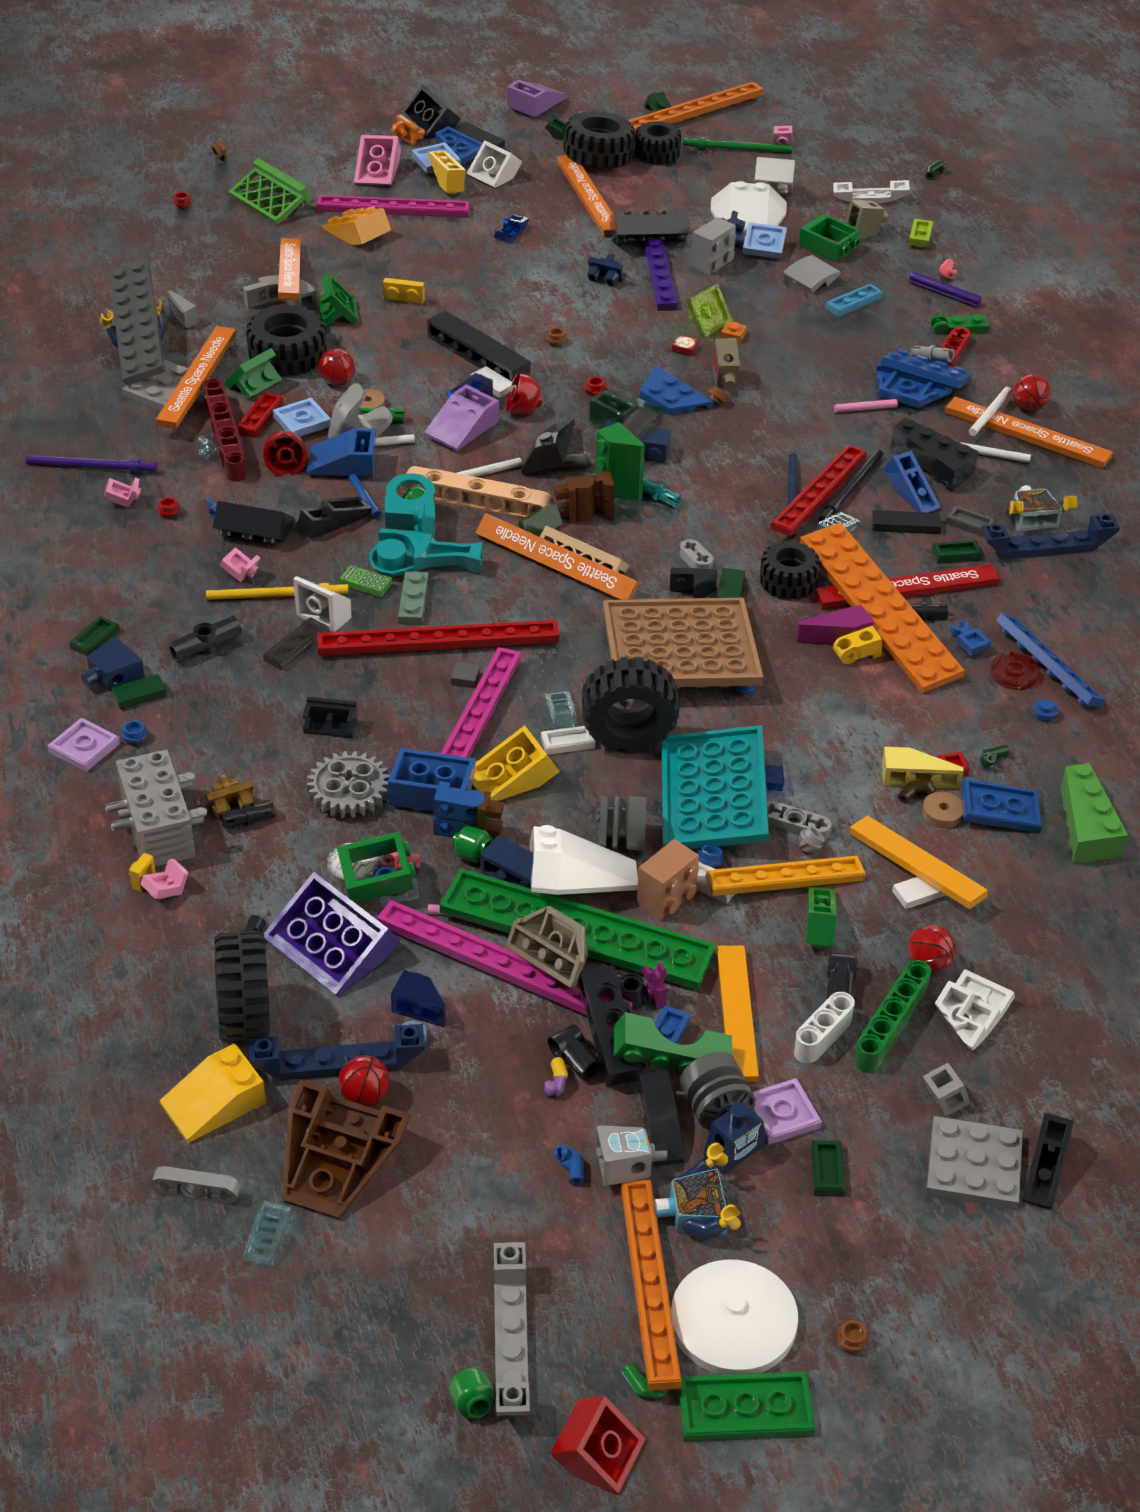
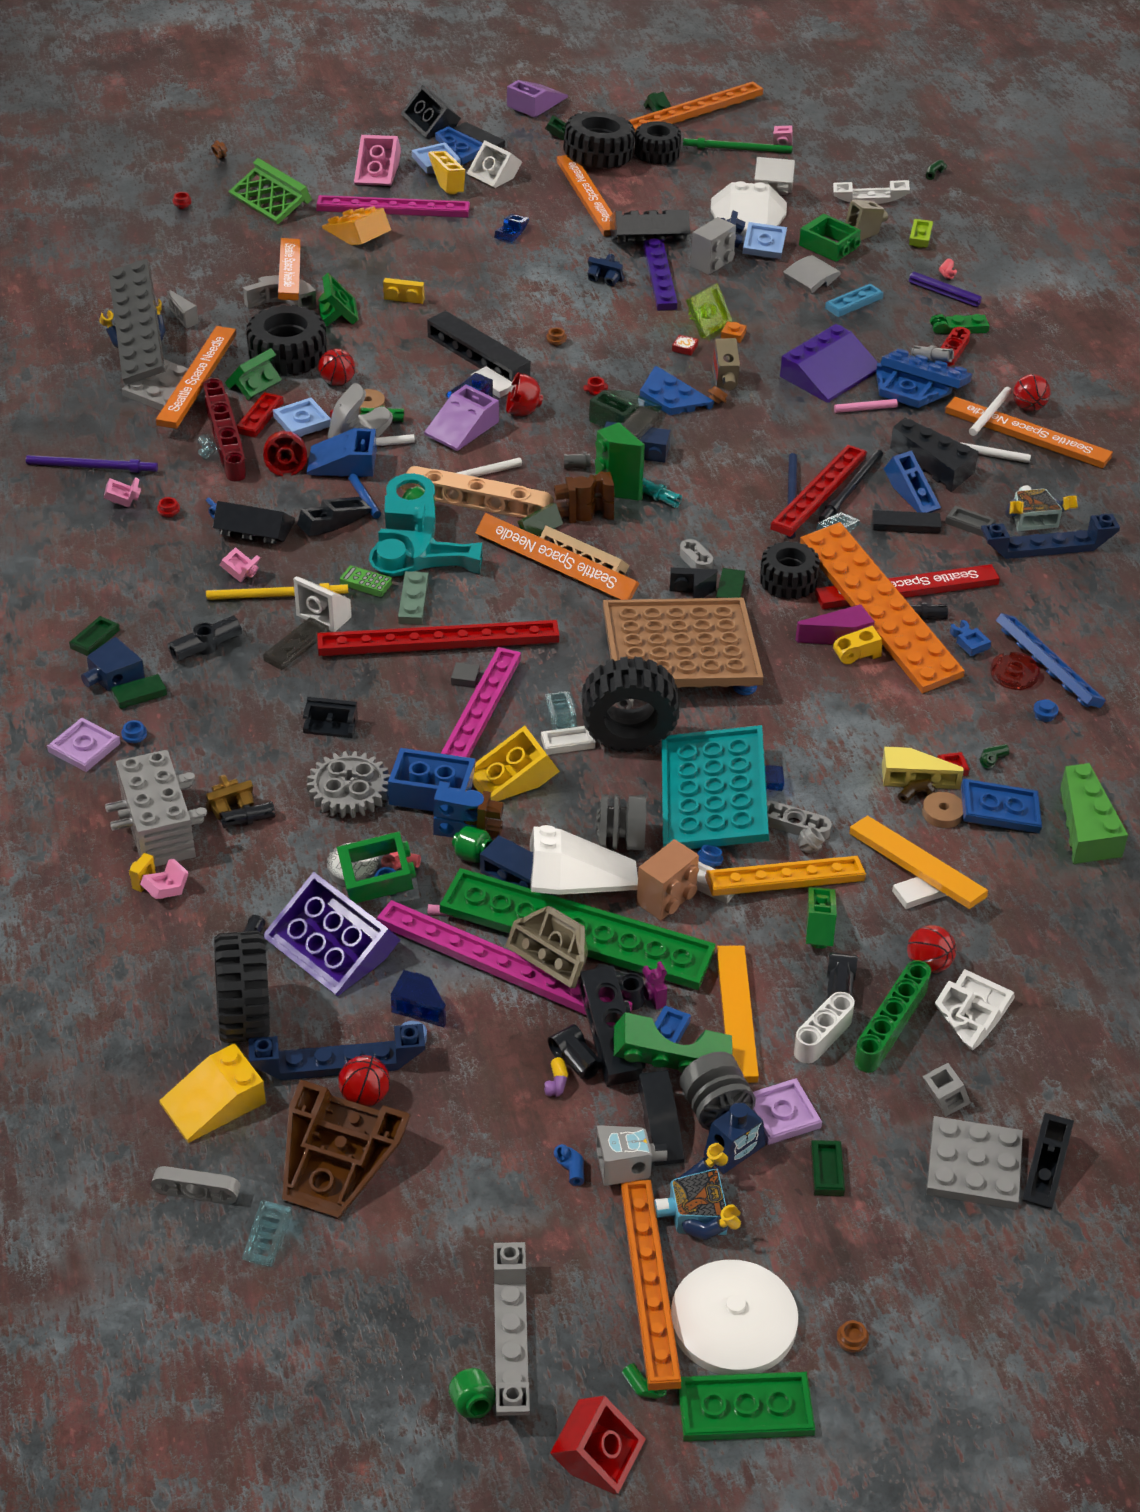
(407, 130): orange hips -> none
(549, 448): black wedge -> none
(828, 363): none -> dark purple slope
(956, 551): dark green tile -> none

